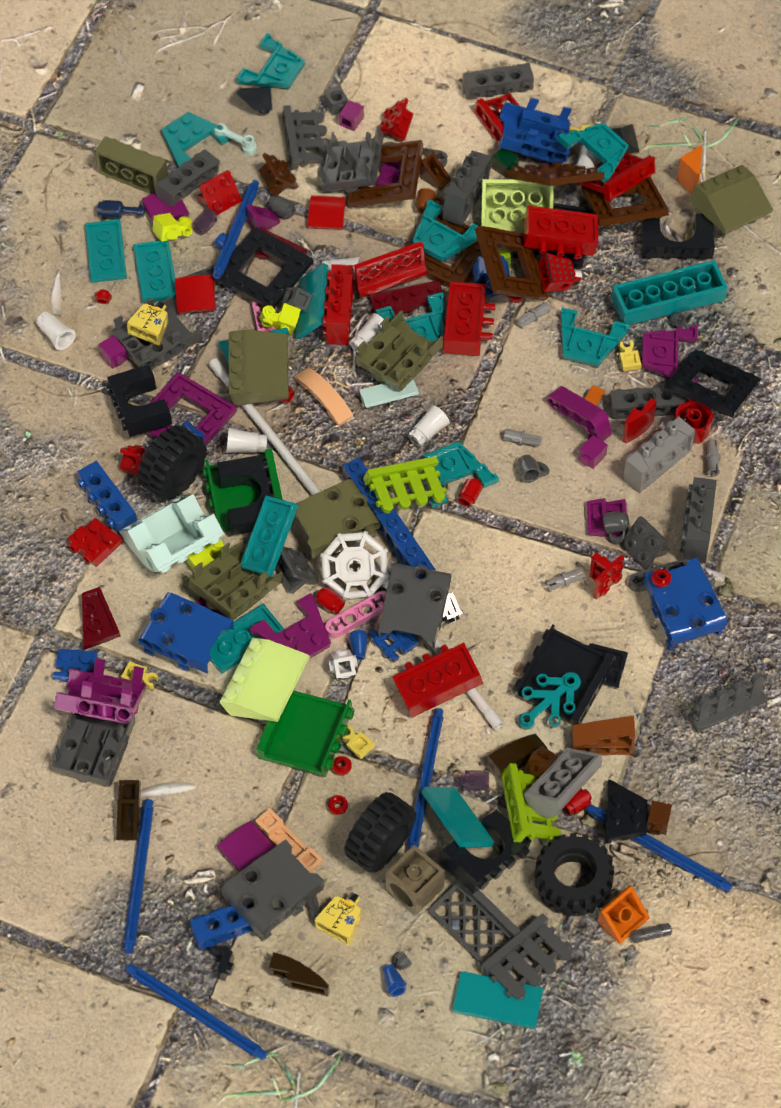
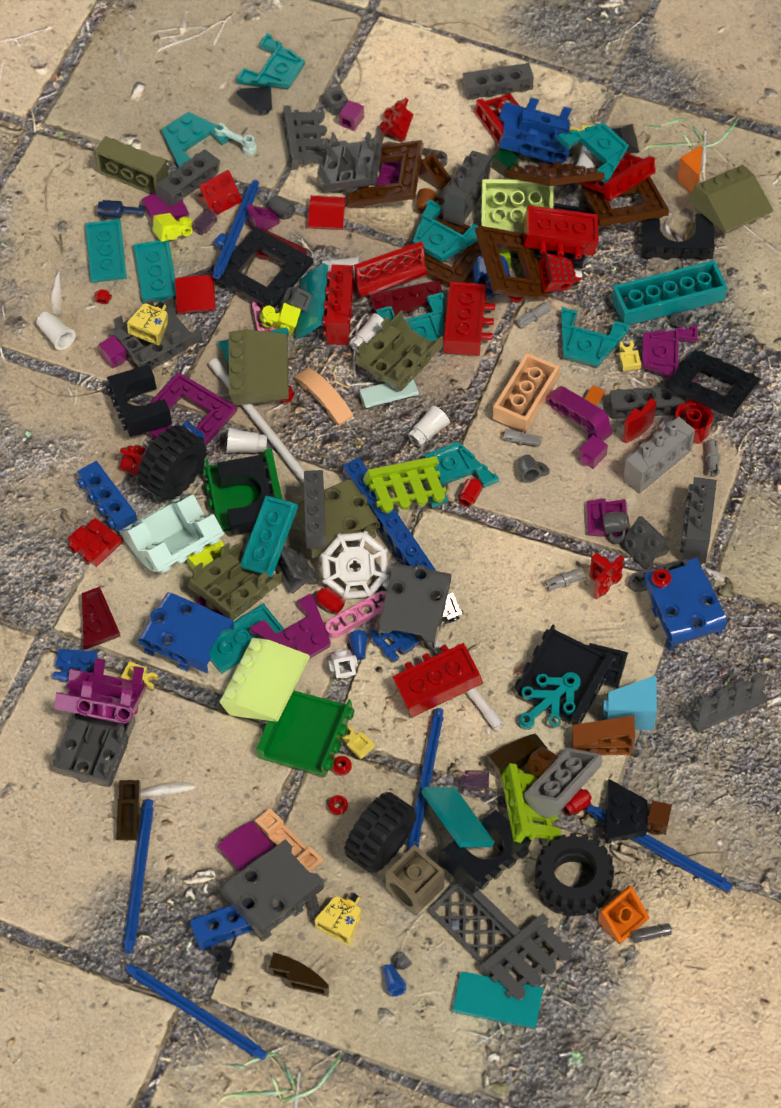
(277, 174): reddish brown bracket -> none
(314, 509): none -> dark grey brick
(526, 392): none -> light nougat brick
(636, 700): none -> medium azure slope

